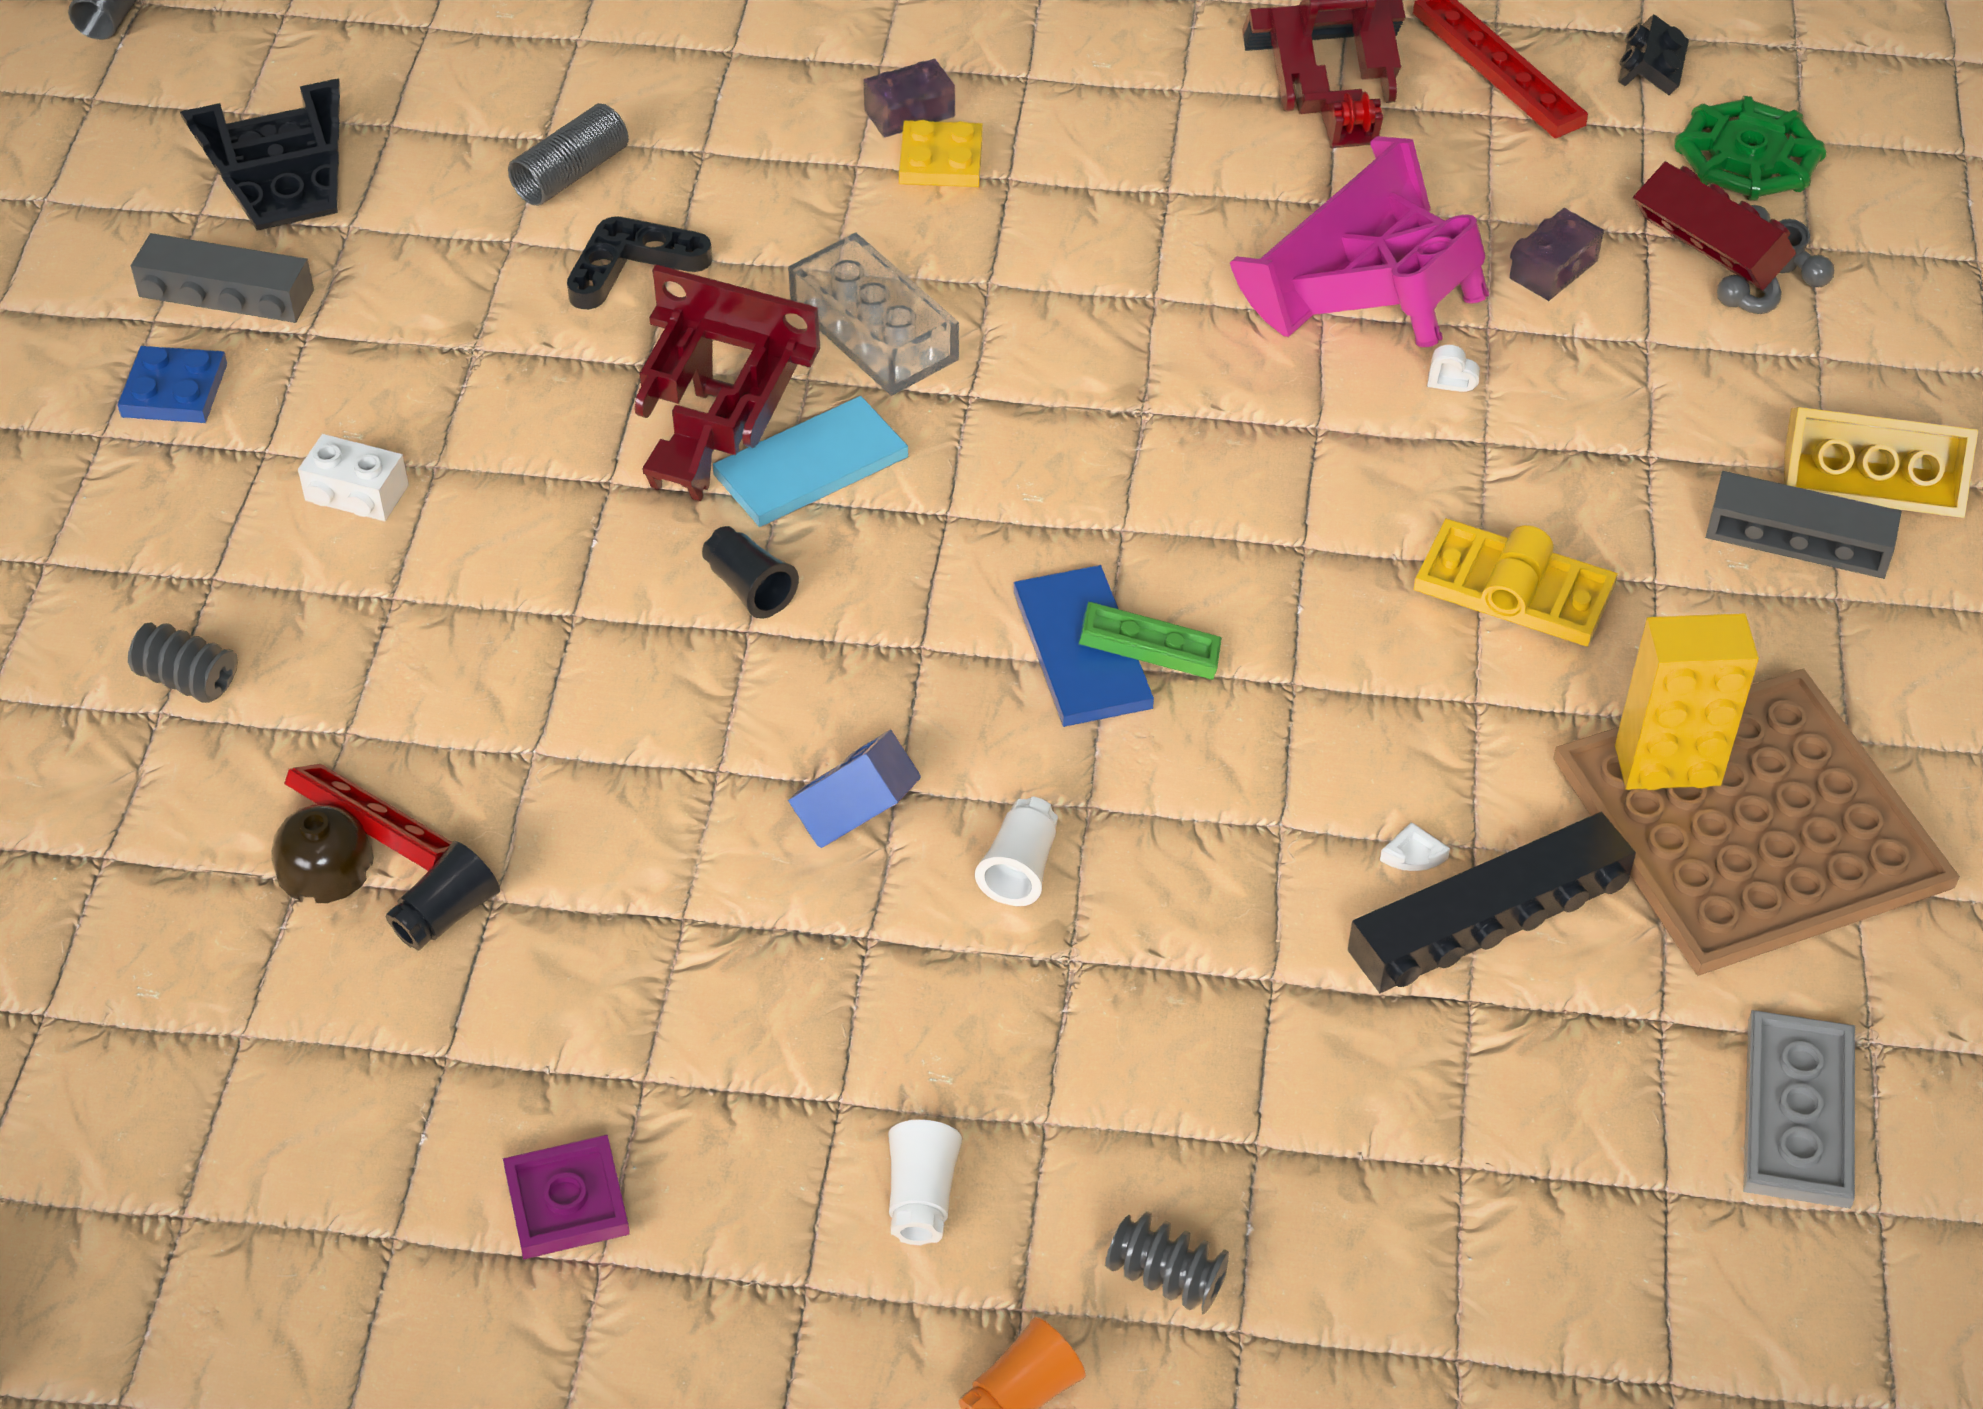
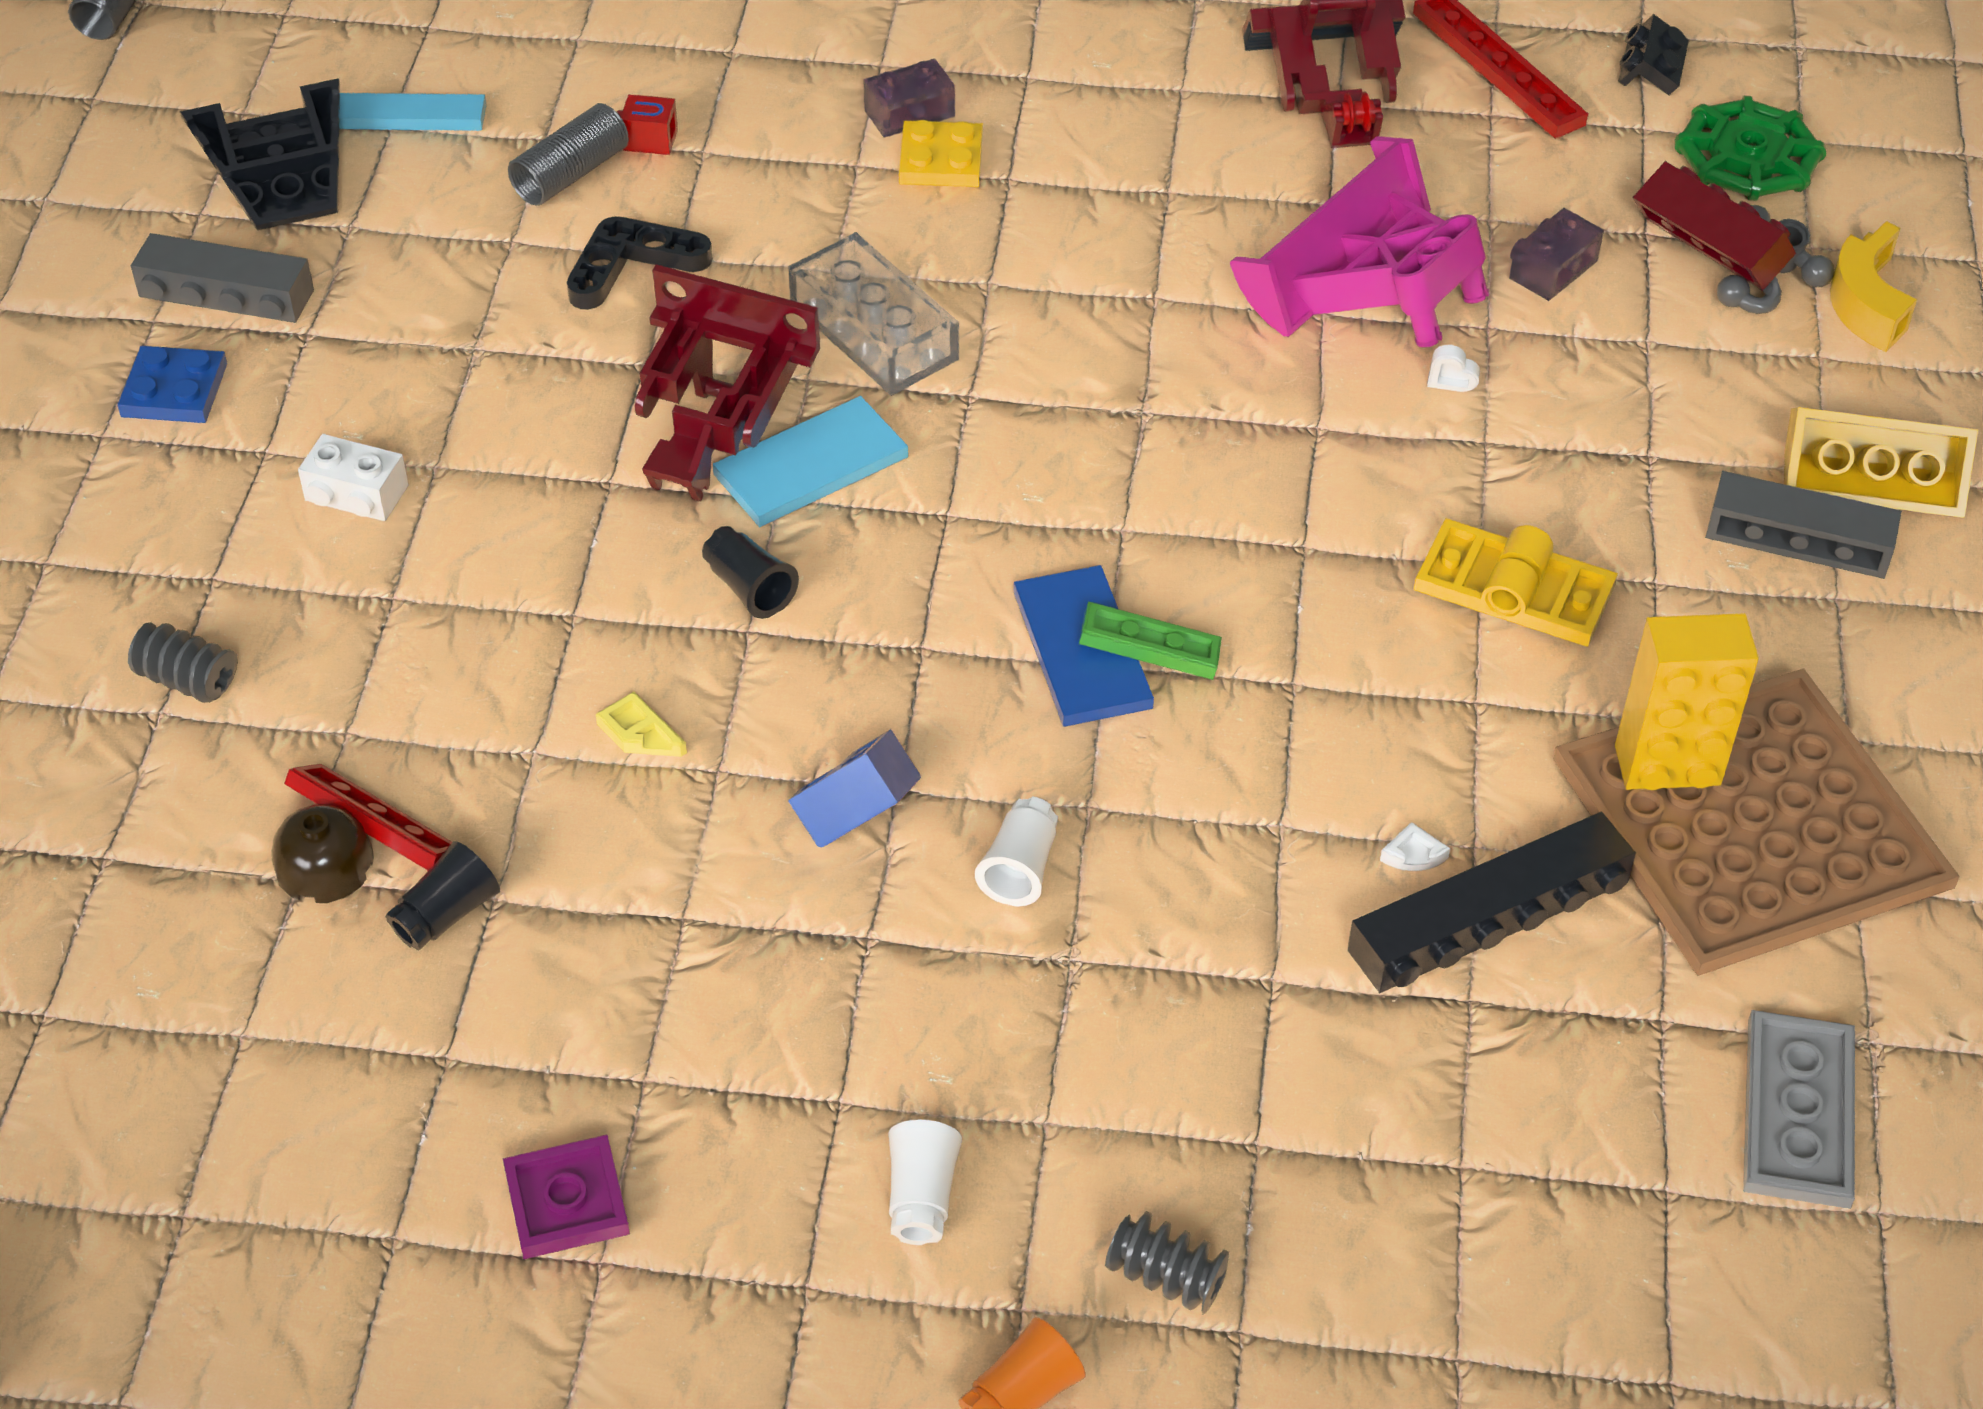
(412, 111): none -> medium azure tile
(639, 728): none -> light yellow tile
(650, 123): none -> red brick
(1862, 297): none -> yellow arch

